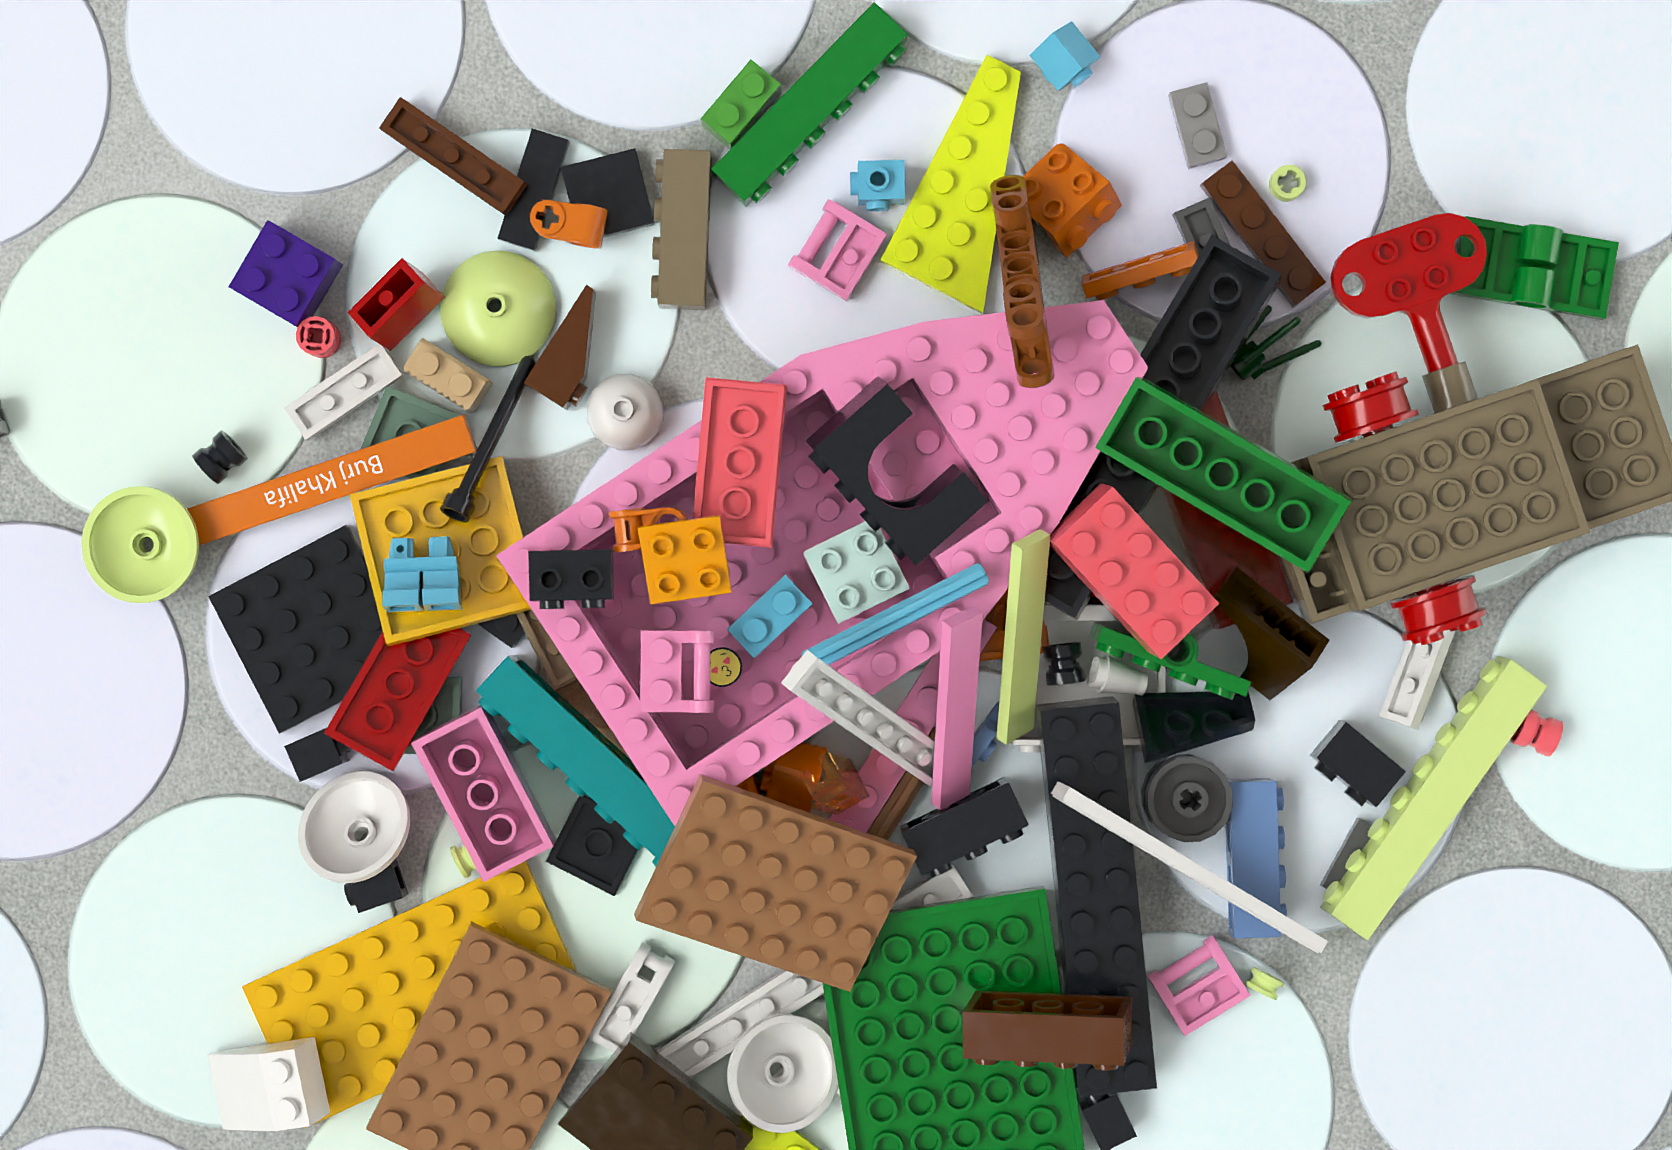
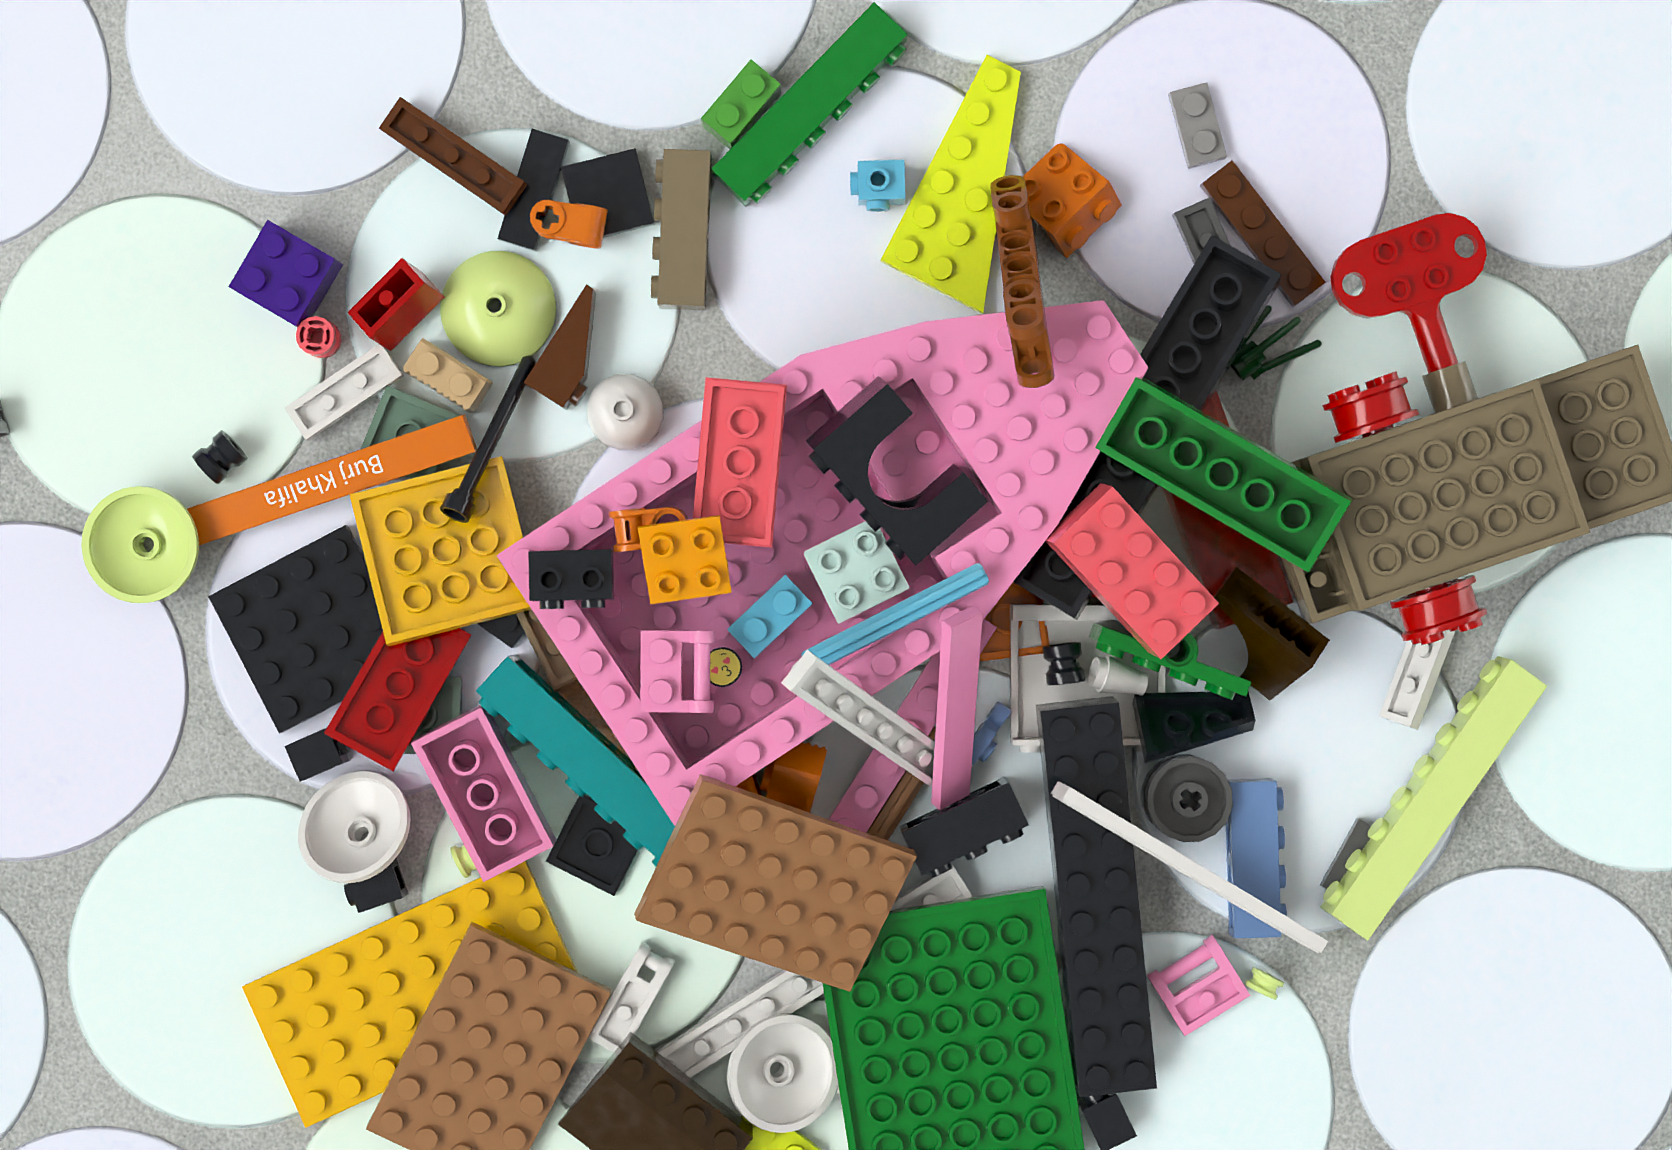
(269, 1086): white slope -> none
(405, 572): medium azure hips -> none
(841, 785): clear orange hinge -> none
(849, 255): bright pink plate -> none
(1023, 635): yellowish green tile -> none
(1047, 1029): reddish brown brick -> none
(1065, 57): medium azure brick -> none
(1140, 271): orange plate -> none
(1280, 173): yellowish green bush -> none
(1356, 764): black brick -> none
(1539, 733): coral wheel -> none
(1542, 268): green plate -> none

